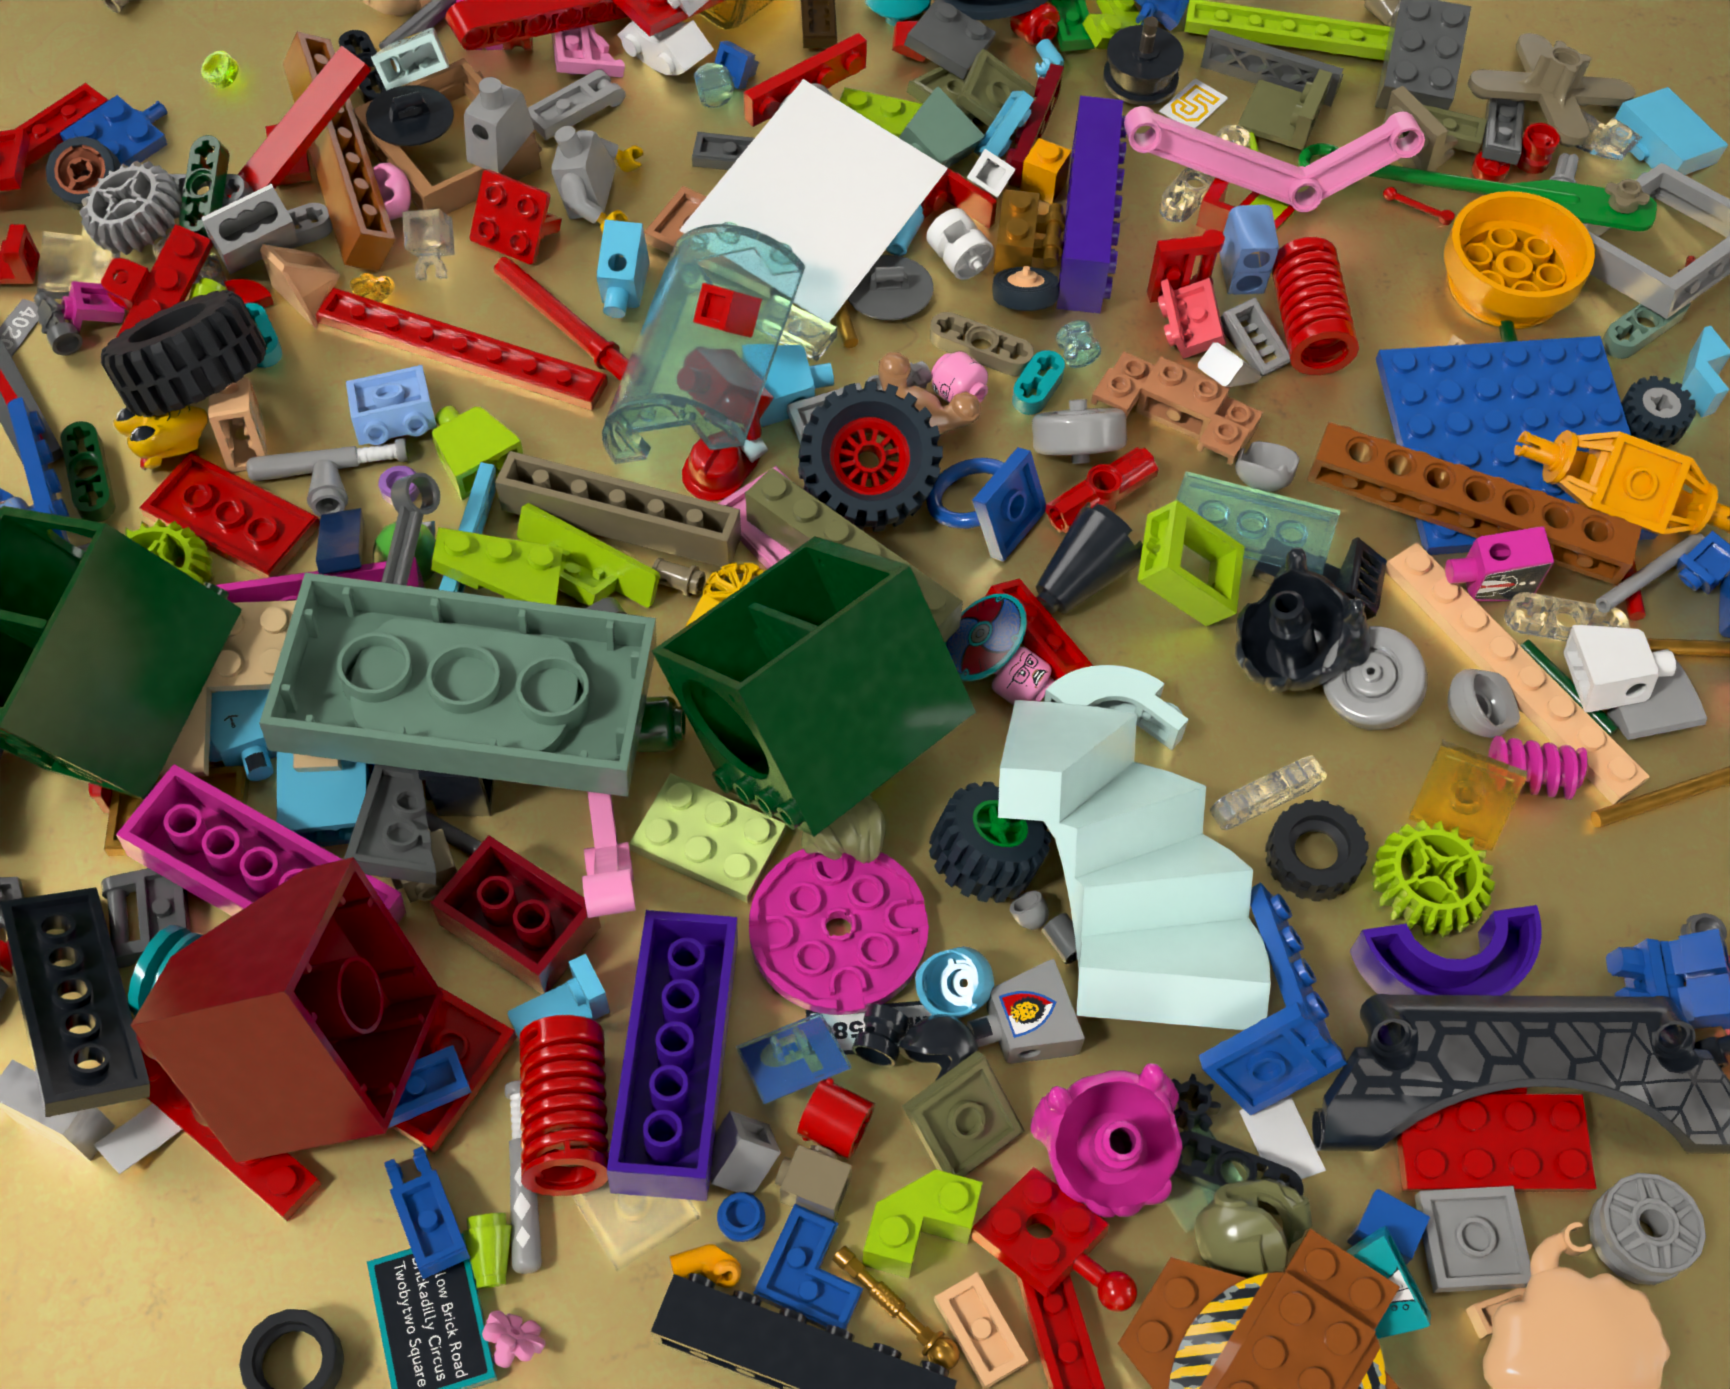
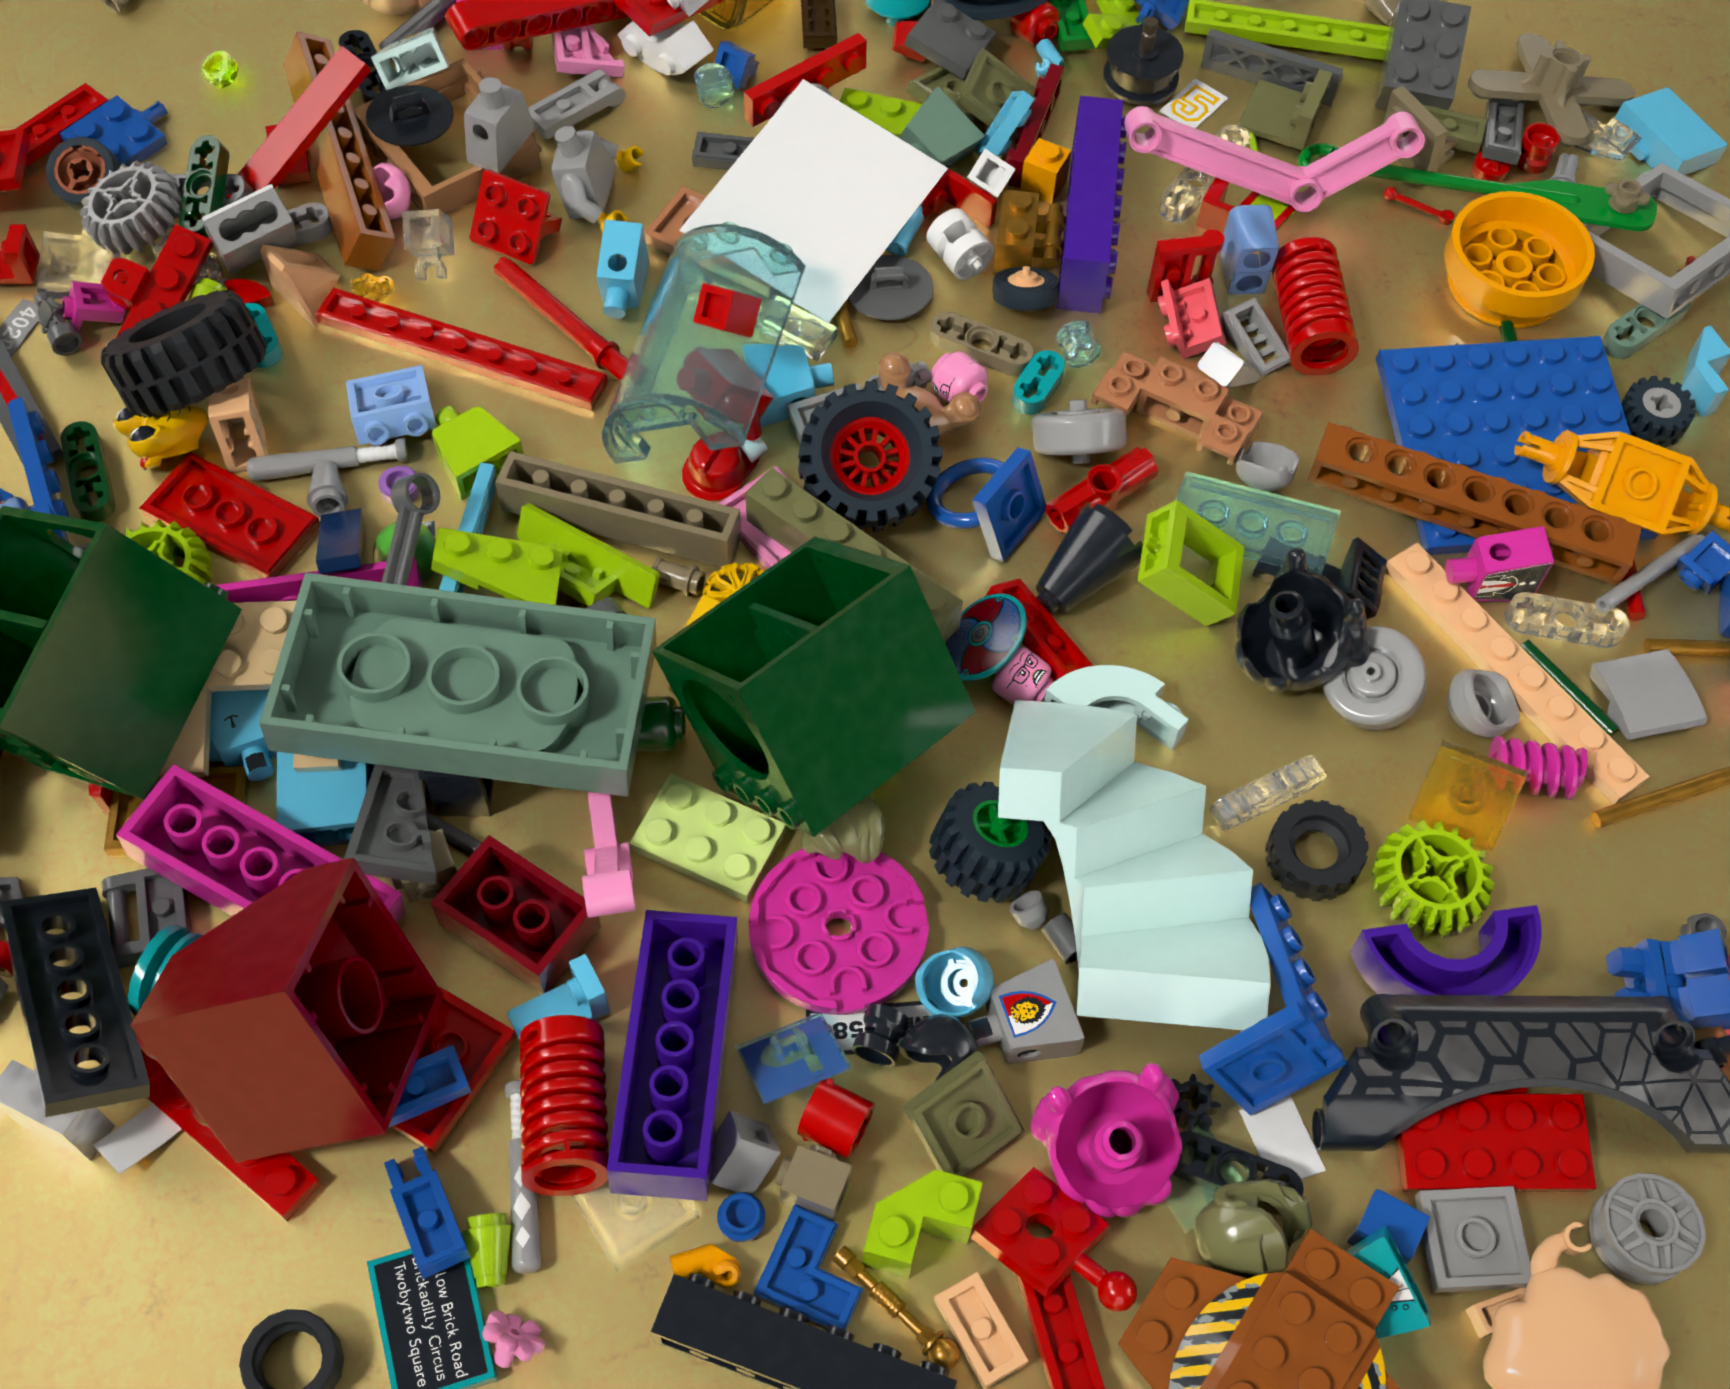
(1614, 666): white torso -> none

